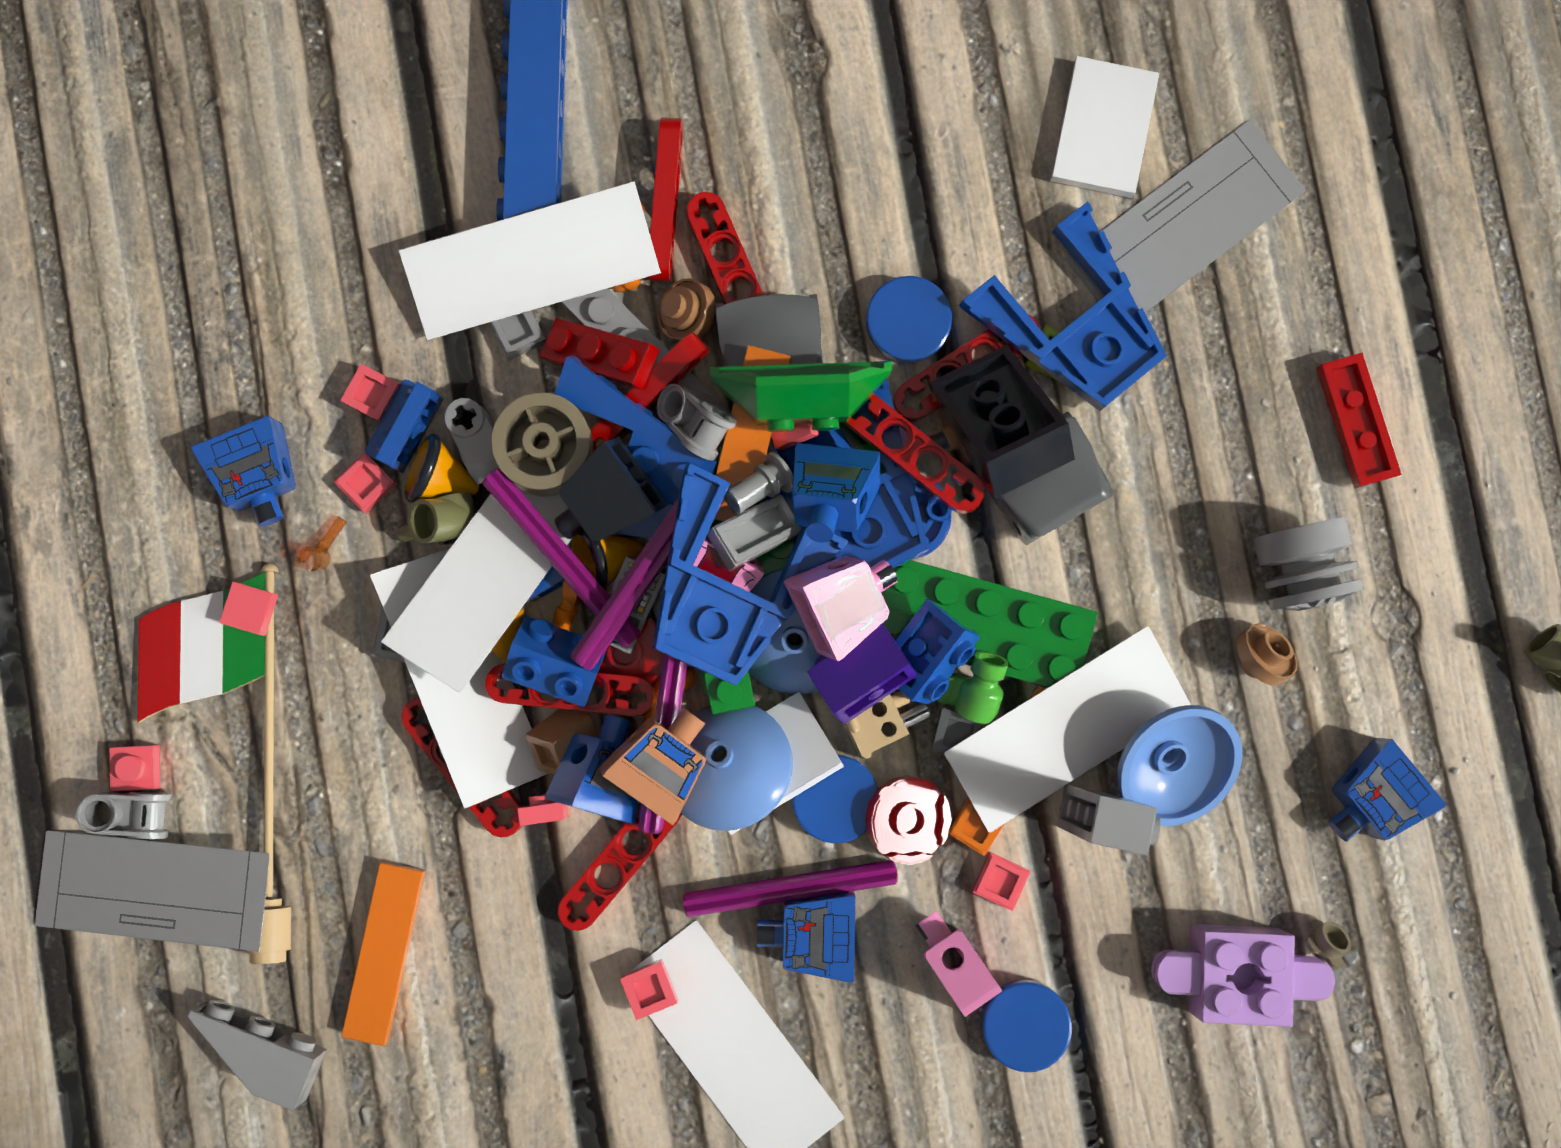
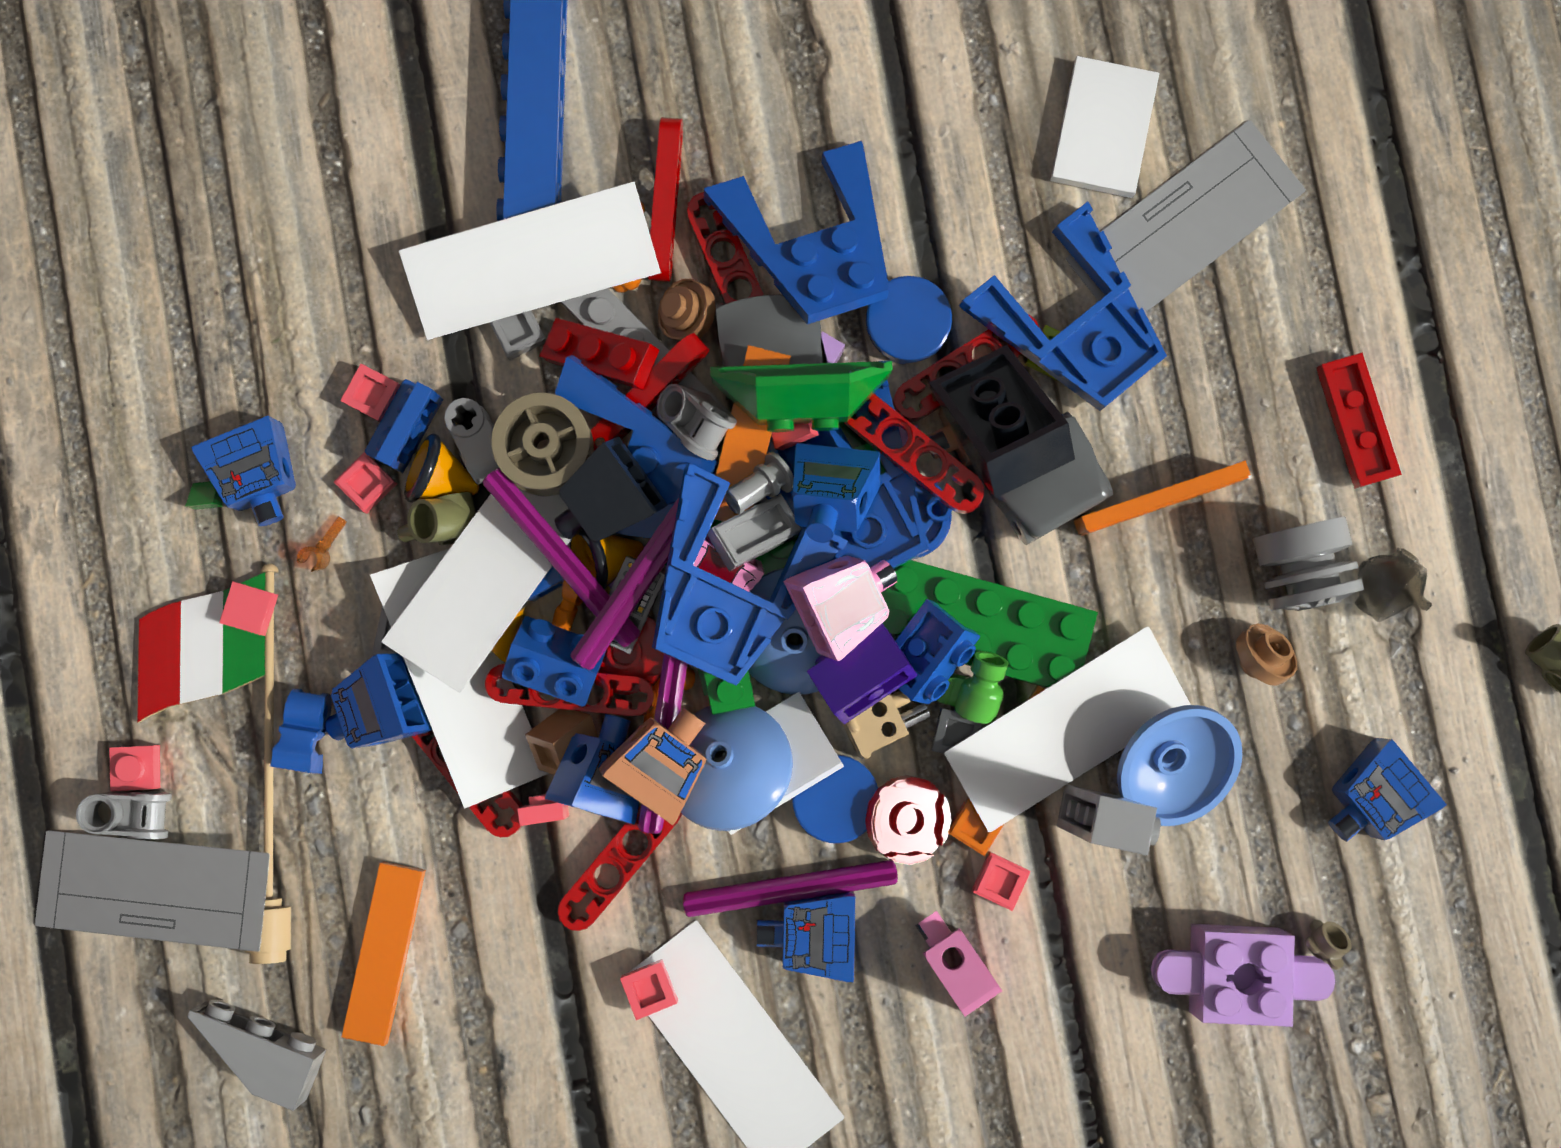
(203, 496): none -> green piece
(301, 729): none -> blue leg
(377, 704): none -> blue torso
(824, 269): none -> blue wing
(831, 348): none -> lavender piece
(1026, 1026): blue tile -> none
(1162, 498): none -> orange tile
(1391, 584): none -> clear smoke helmet

